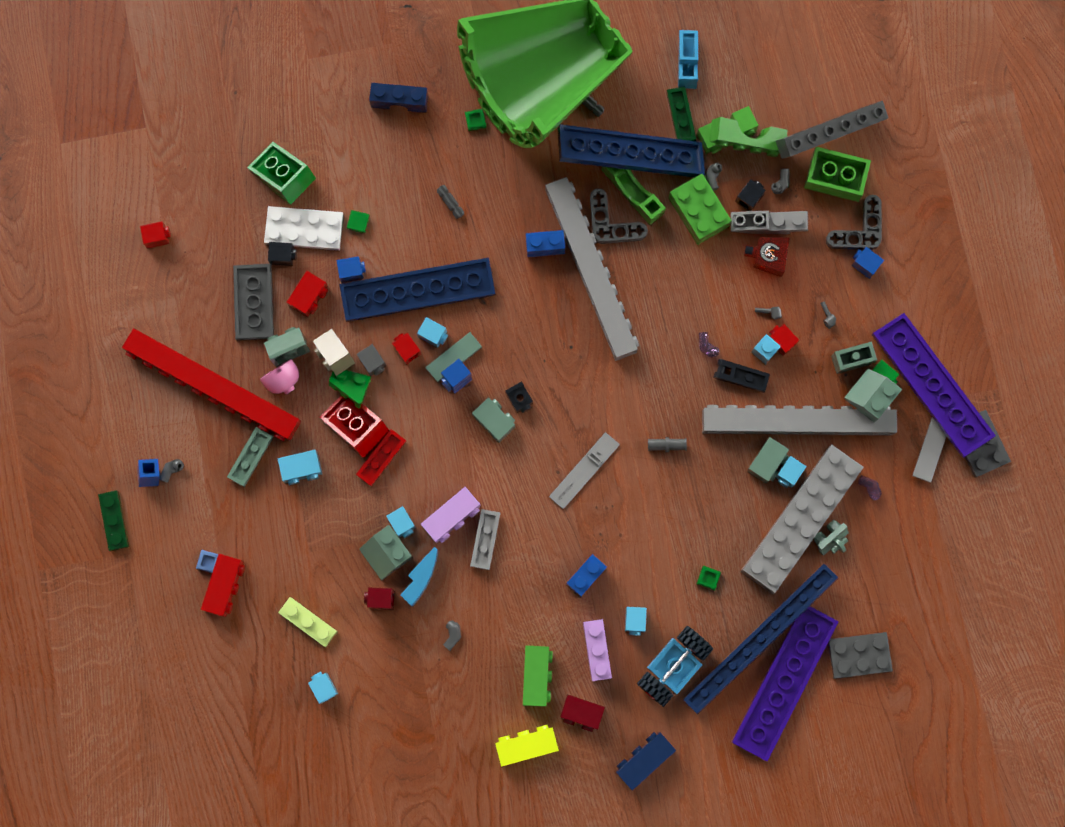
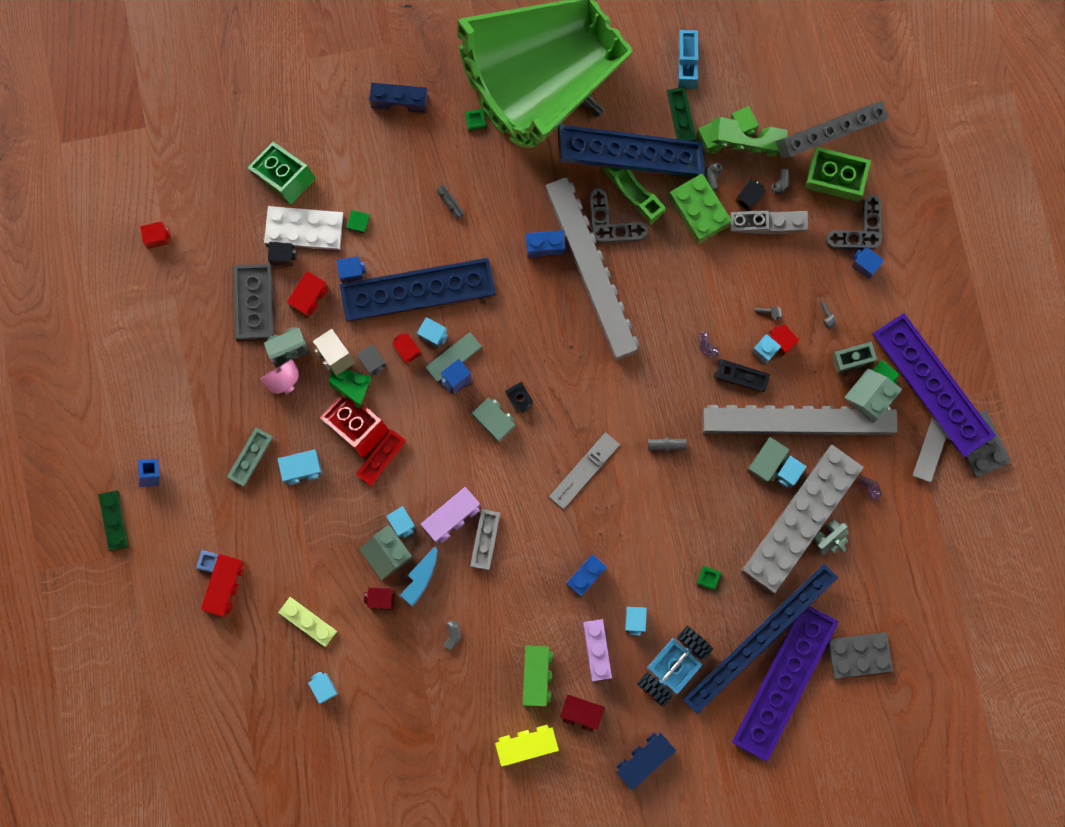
(170, 468): dark grey arm -> none
(211, 384): red brick -> none
(769, 254): clear red torso -> none

